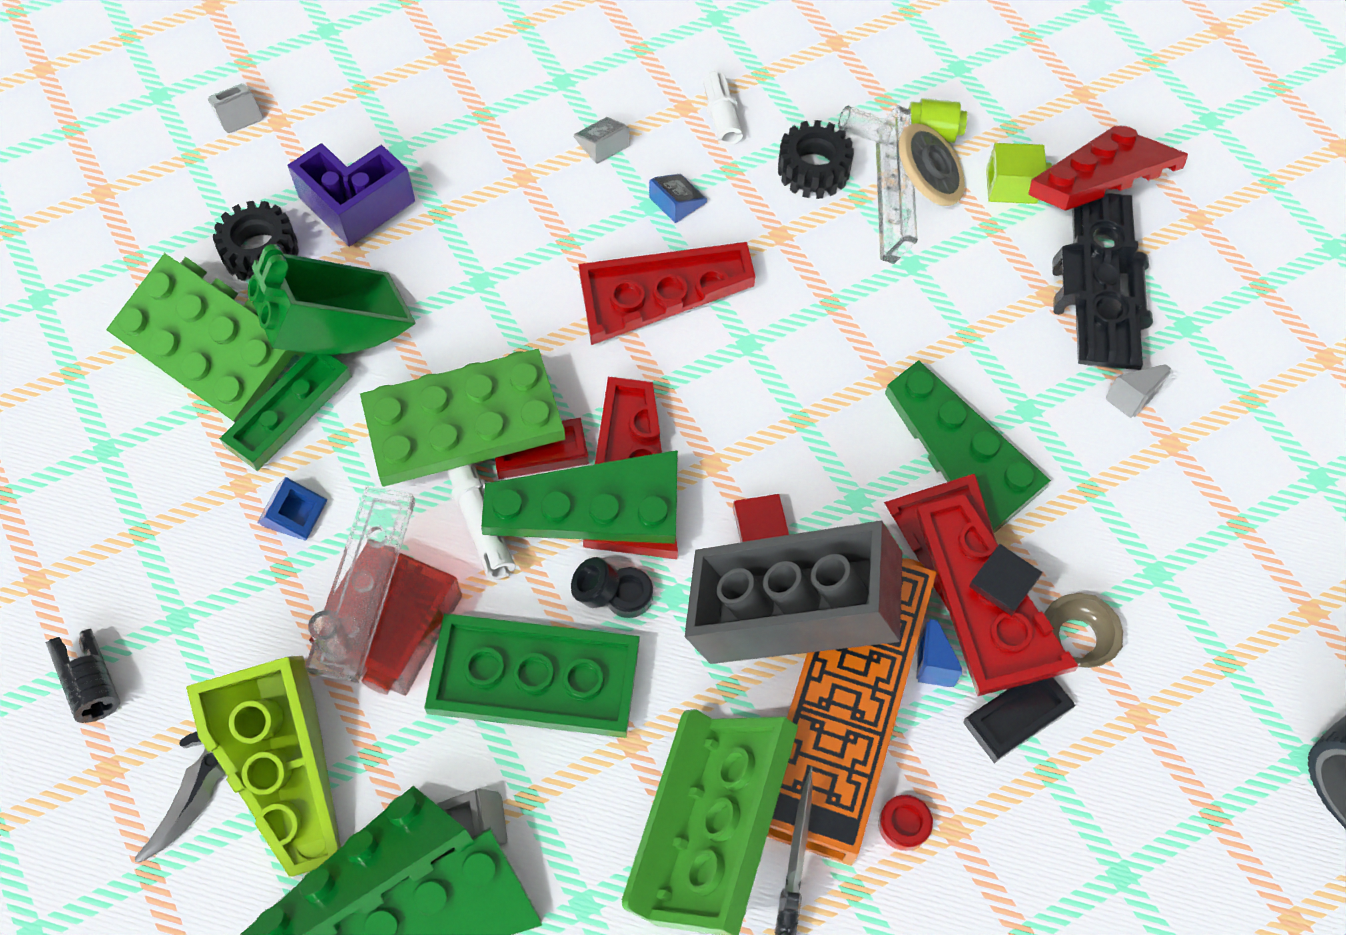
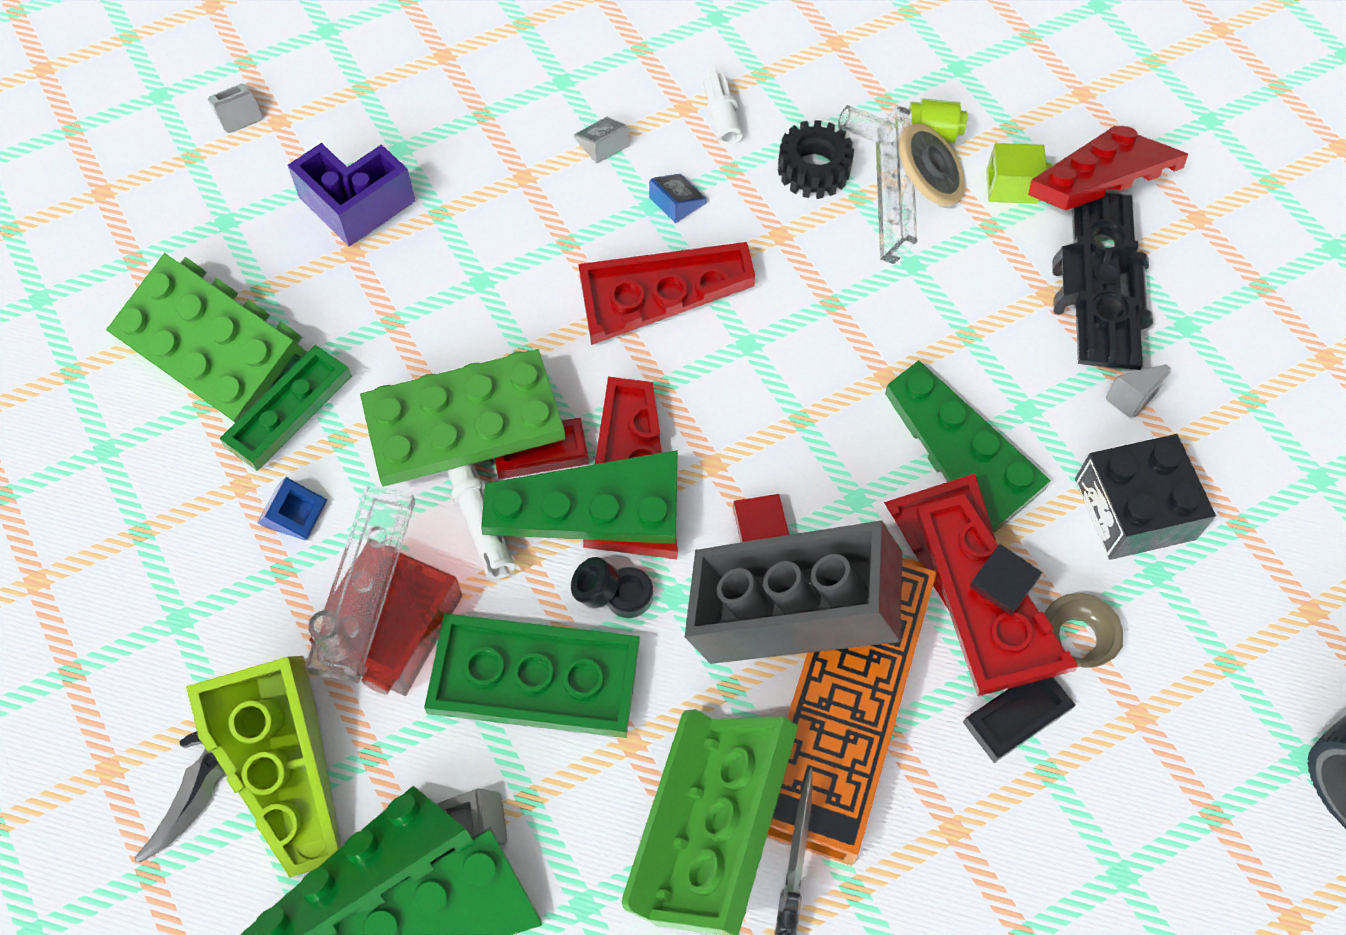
(84, 679): black hinge -> none
(247, 224): black tyre -> none
(324, 304): green piece -> none
(905, 822): red tile -> none
(936, 658): blue slope -> none
(1144, 496): none -> black brick

